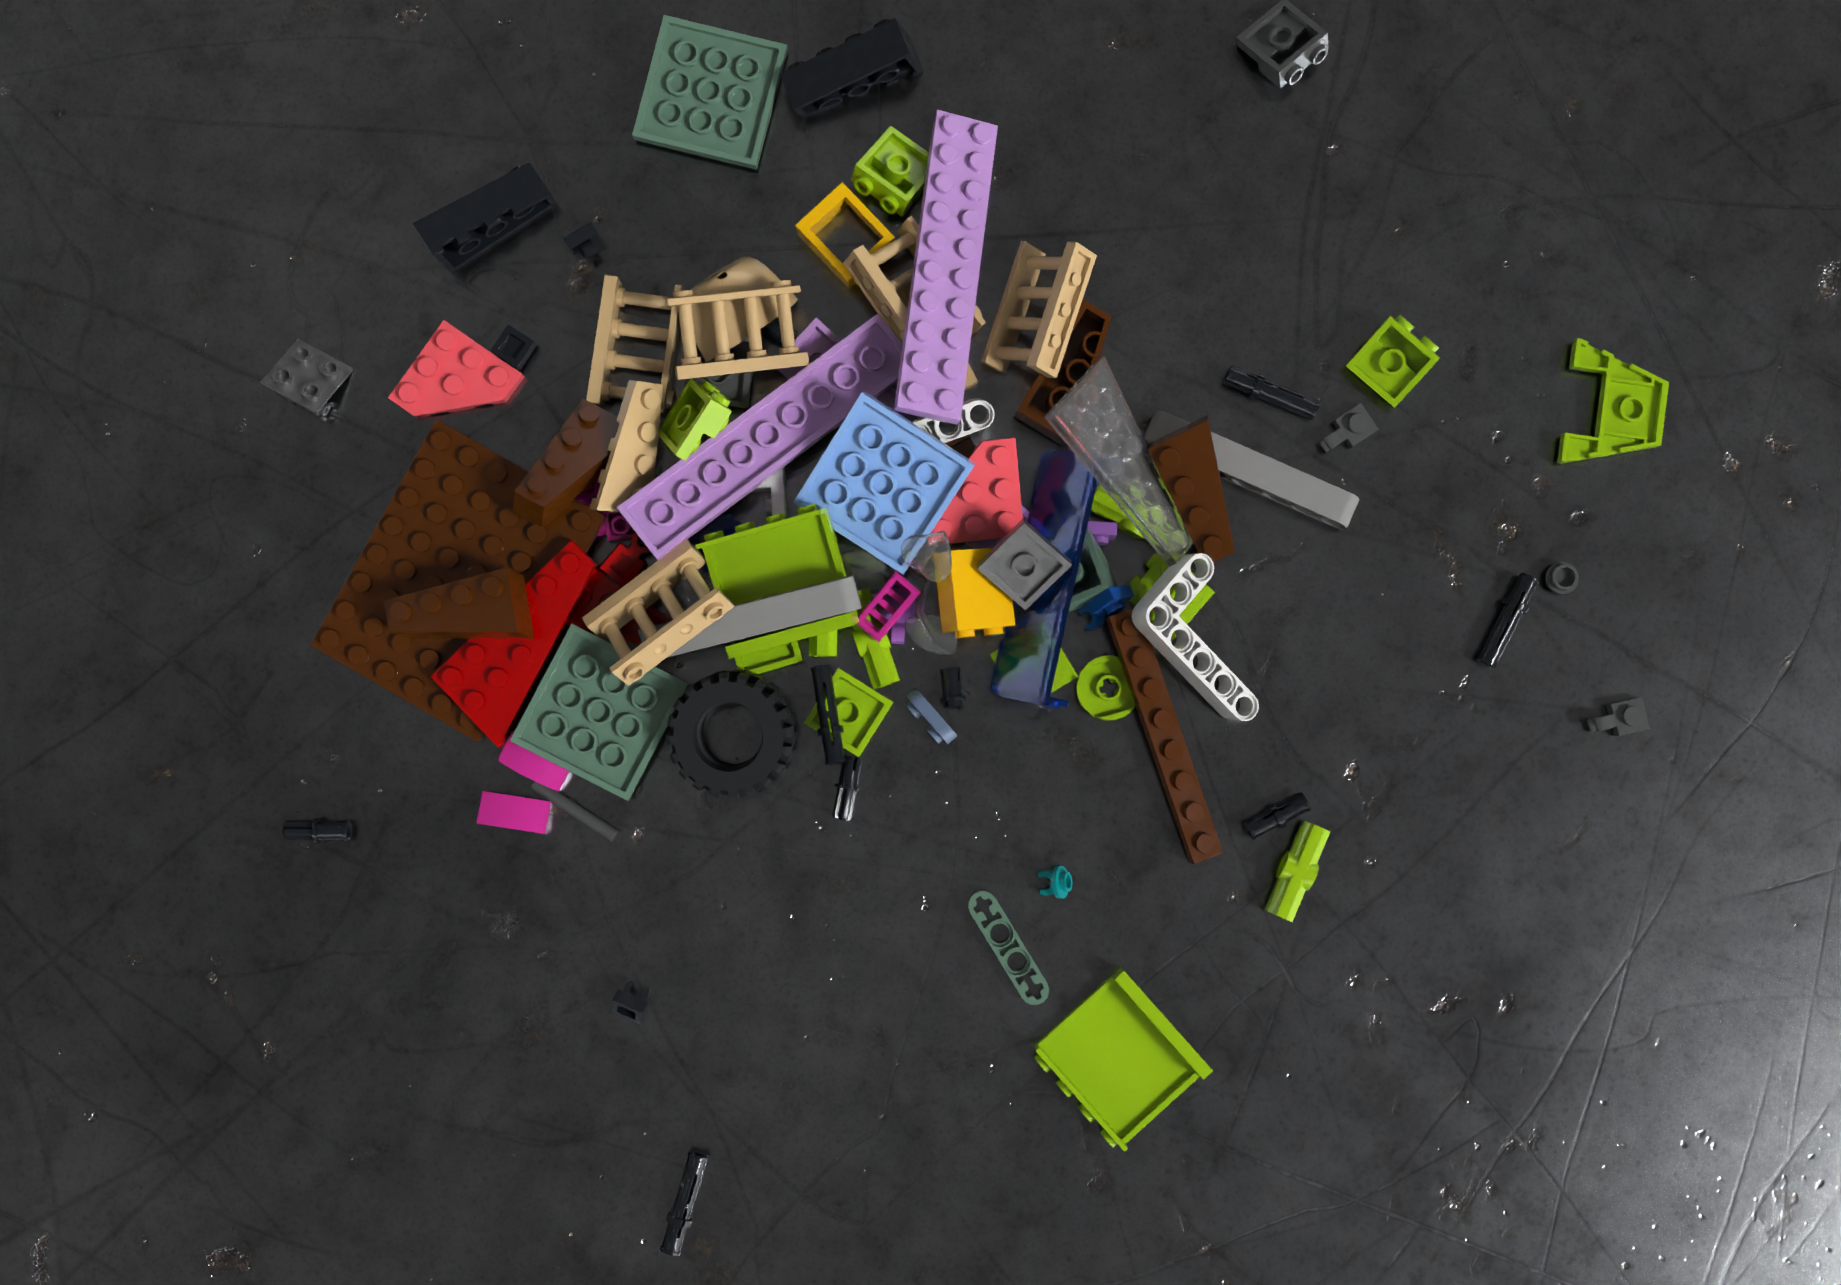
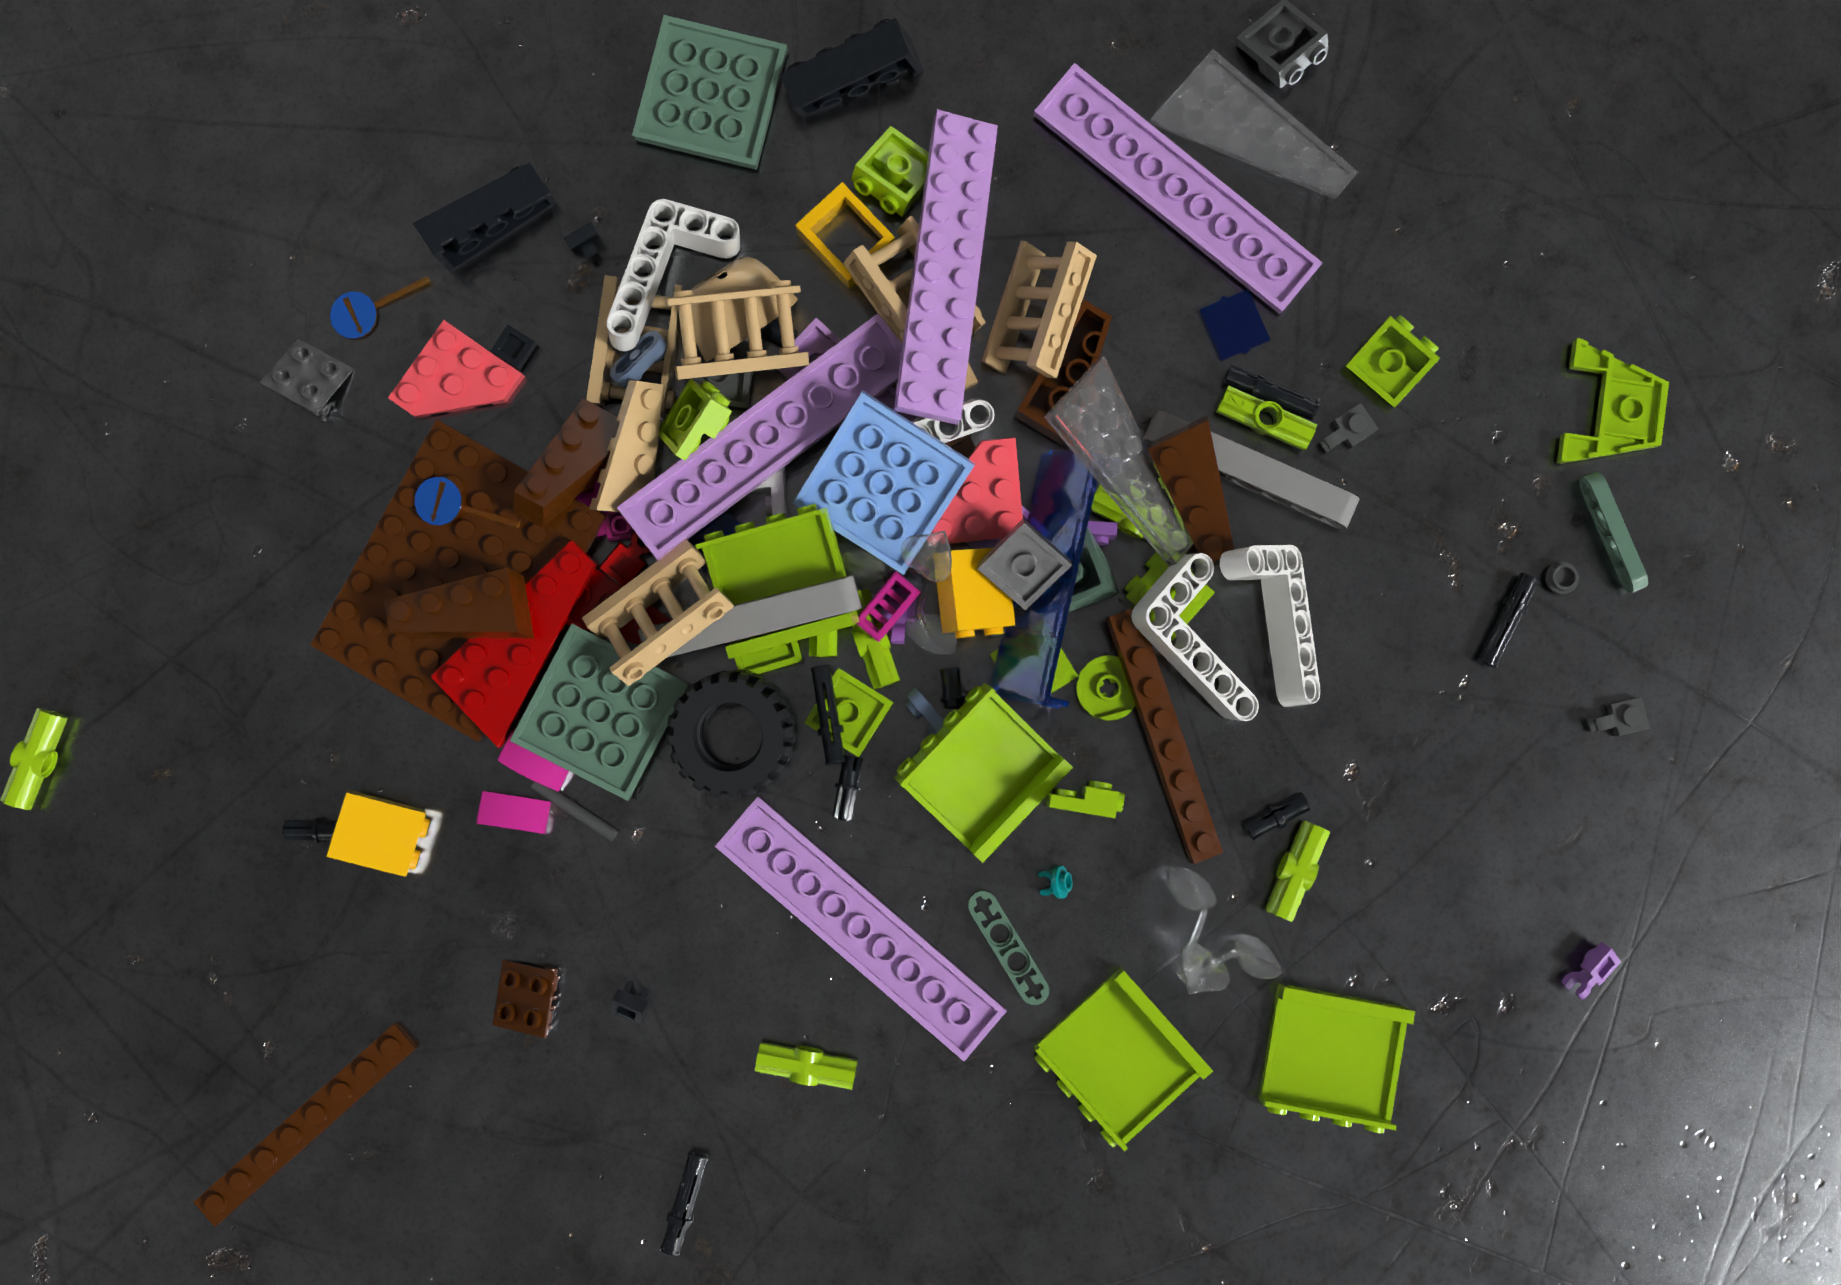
(33, 759): none -> lime piece
(305, 1124): none -> reddish brown plate
(356, 314): none -> blue piece
(378, 833): none -> yellow brick
(440, 502): none -> blue piece
(526, 998): none -> reddish brown hinge
(636, 361): none -> sand blue plate
(654, 261): none -> white beam
(806, 1065): none -> lime piece
(861, 928): none -> lavender plate
(982, 771): none -> lime panel
(1093, 799): none -> lime plate
(1109, 601): blue plate -> none
(1177, 188): none -> lavender plate
(1197, 965): none -> clear plant
(1234, 325): none -> clear blue piece
(1238, 119): none -> clear wing
(1286, 426): none -> lime piece
(1286, 616): none -> white beam
(1334, 1057): none -> lime panel
(1596, 968): none -> medium lavender plate
(1613, 532): none -> sand green beam

